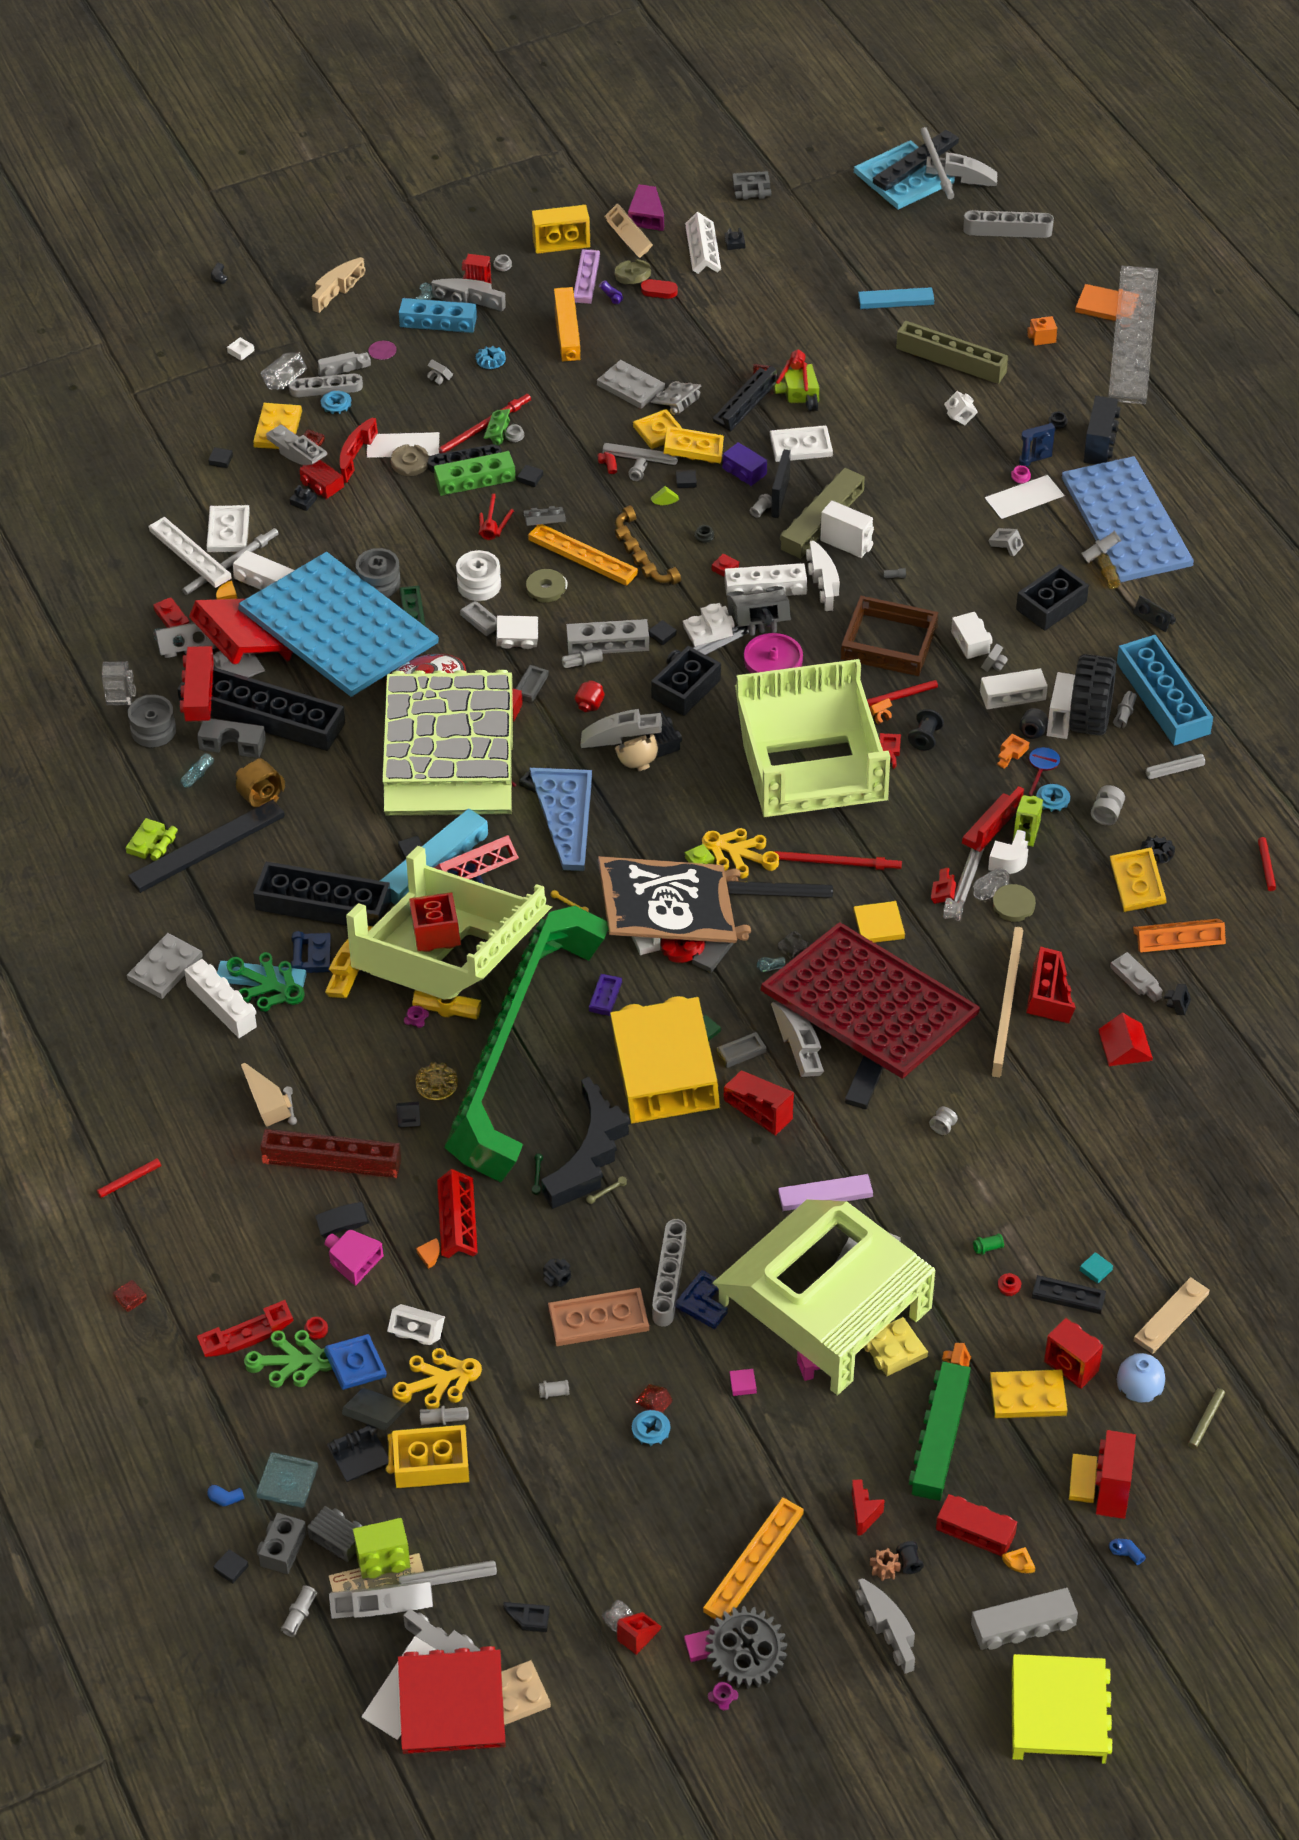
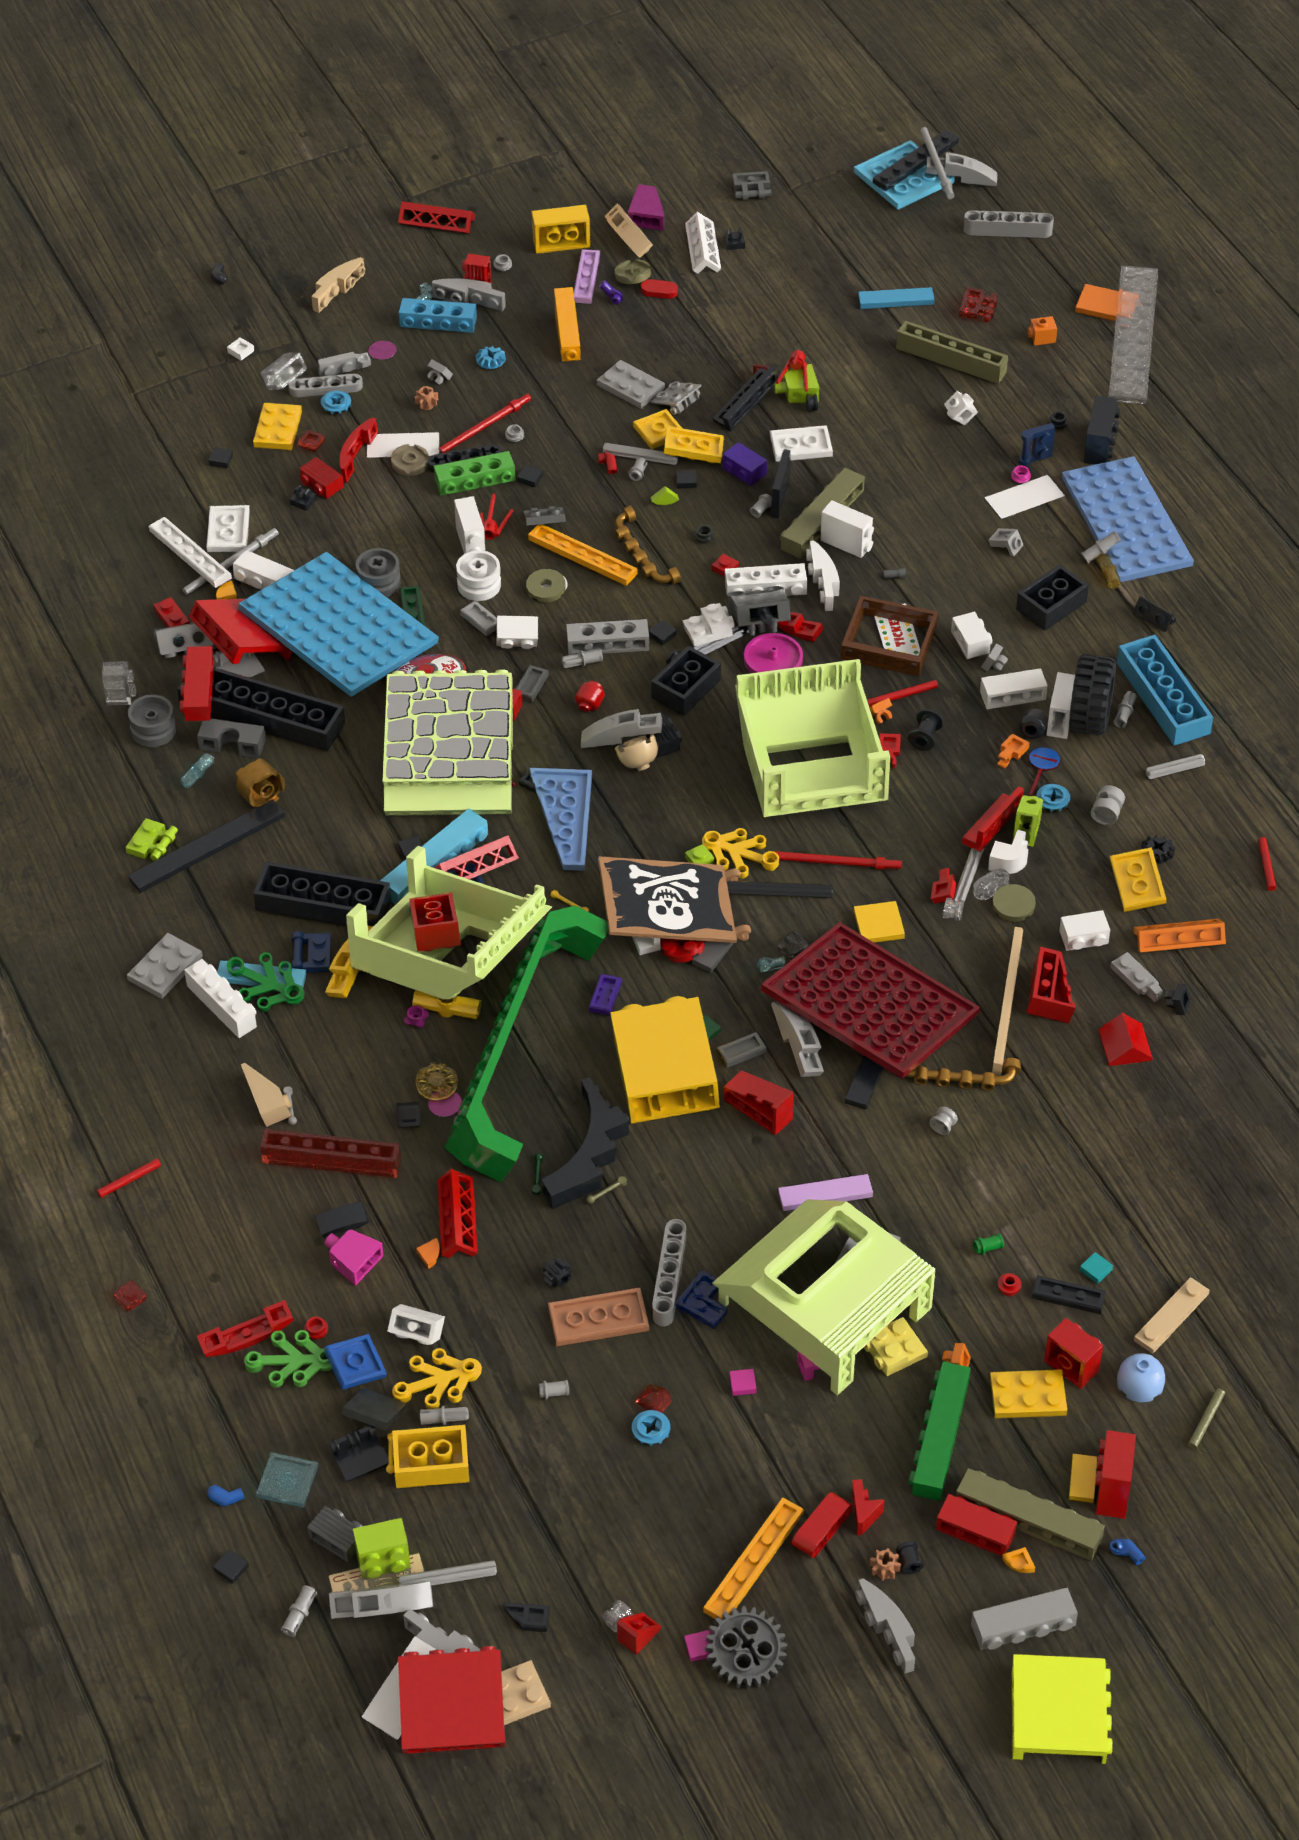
(286, 1544): dark grey brick -> none
(295, 448): light grey slope -> none
(426, 398): none -> nougat gear
(446, 1106): none -> flat silver sticker
(450, 213): none -> red fence
(469, 525): none -> white brick
(497, 426): bright green hinge -> none
(727, 1690): magenta plate -> none
(801, 628): none -> red slope
(822, 1524): none -> red beam
(898, 636): none -> white sticker
(972, 304): none -> clear red plate
(988, 1080): none -> pearl gold bar
(1034, 1515): none -> olive brick
(1084, 930): none -> white brick

